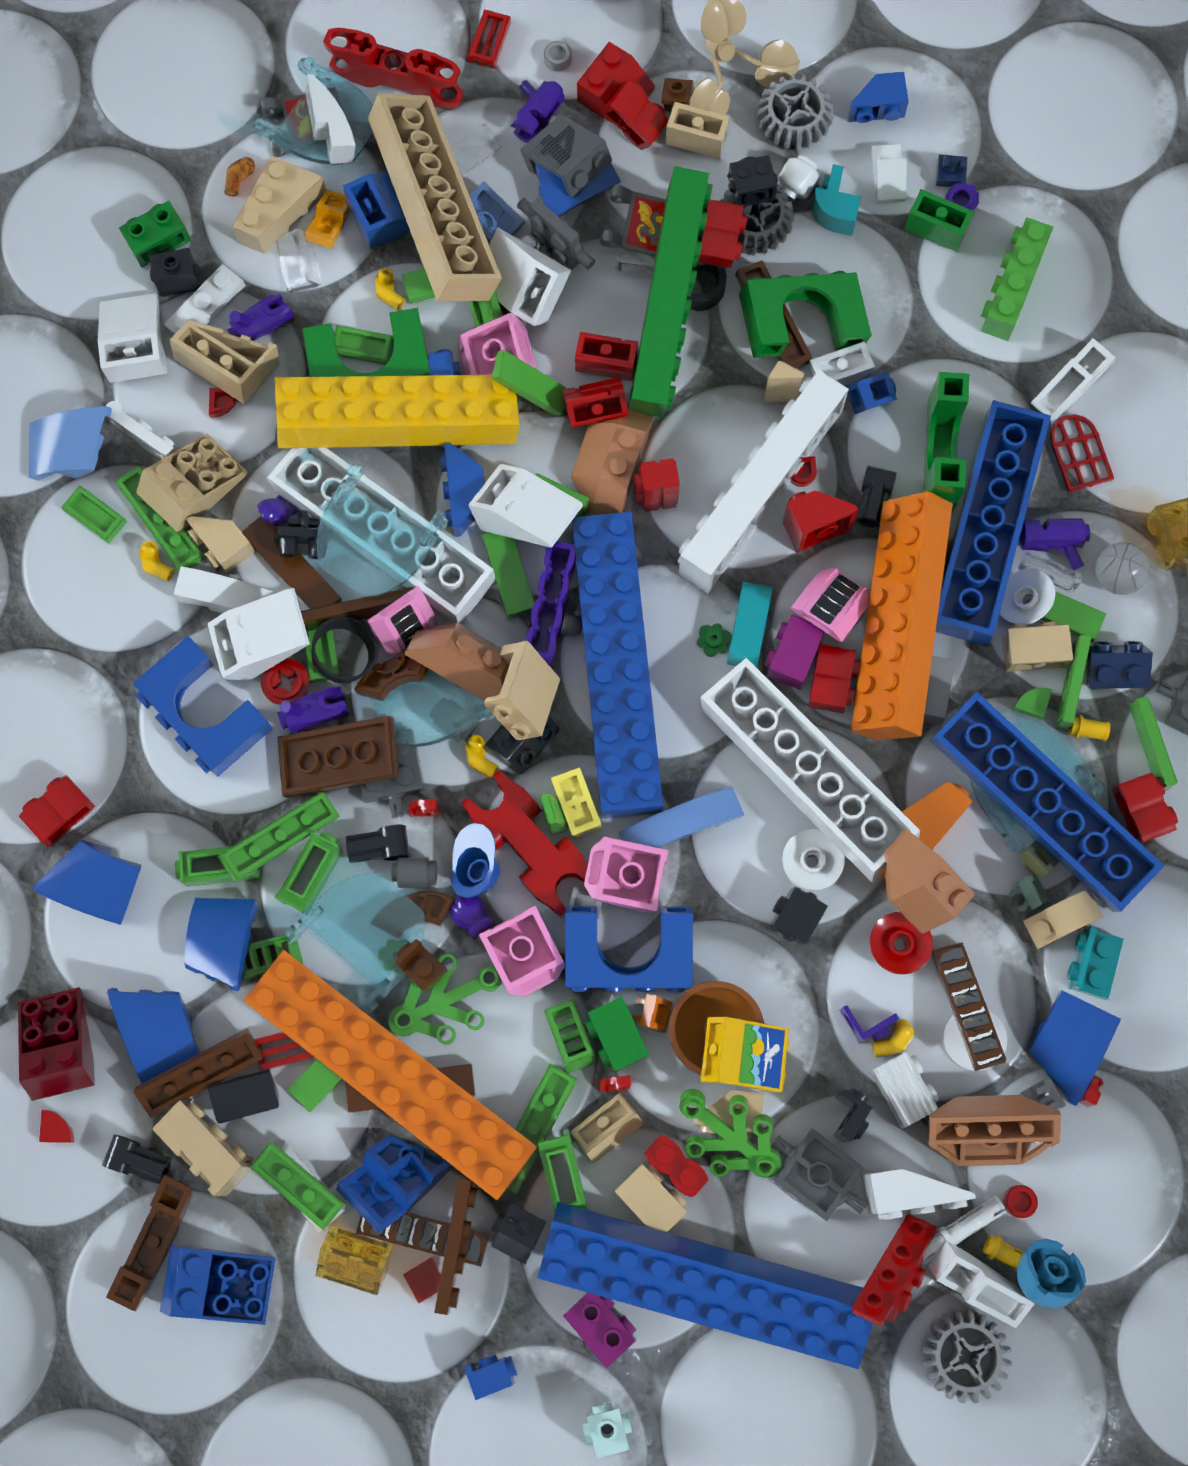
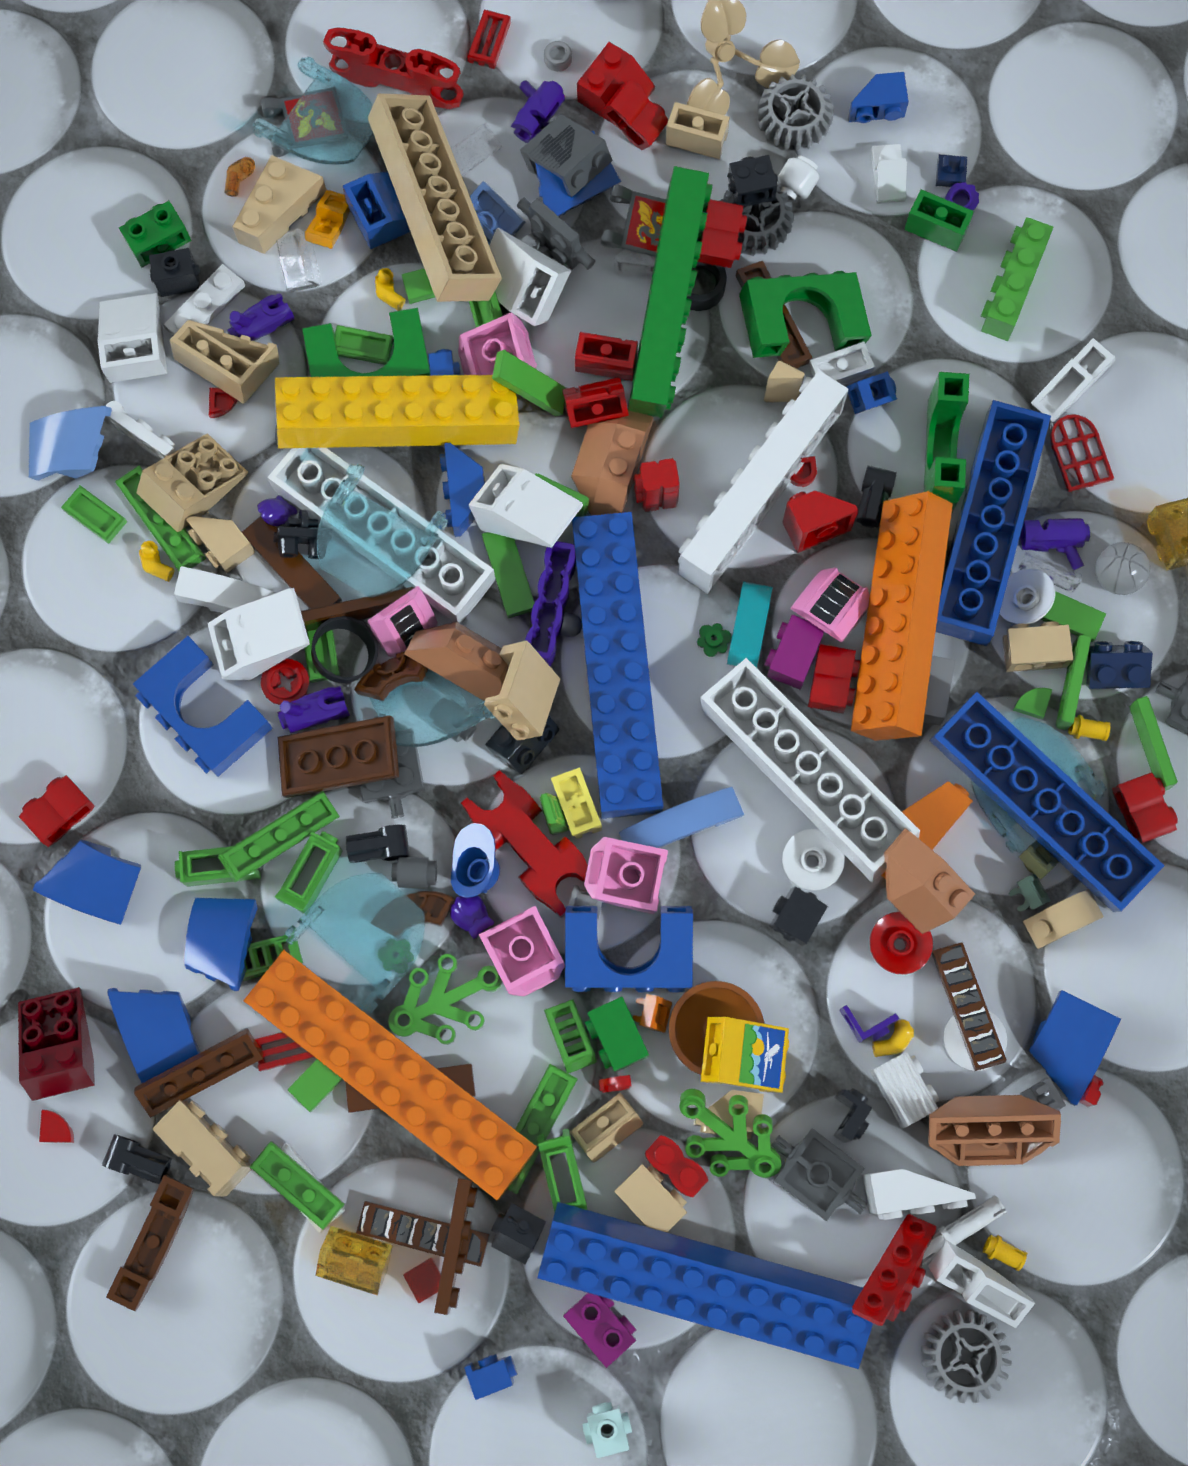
(217, 1285): blue slope -> none
(243, 1096): black slope -> none
(329, 122): white slope -> none
(391, 1180): blue slope -> none
(420, 965): reddish brown bracket -> none
(423, 808): red tile -> none
(476, 756): yellow arm -> none
(676, 91): reddish brown bracket -> none
(833, 208): teal brick -> none
(1020, 1201): red tile -> none
(1050, 1275): dark azure cylinder -> none
(1095, 962): teal bracket -> none

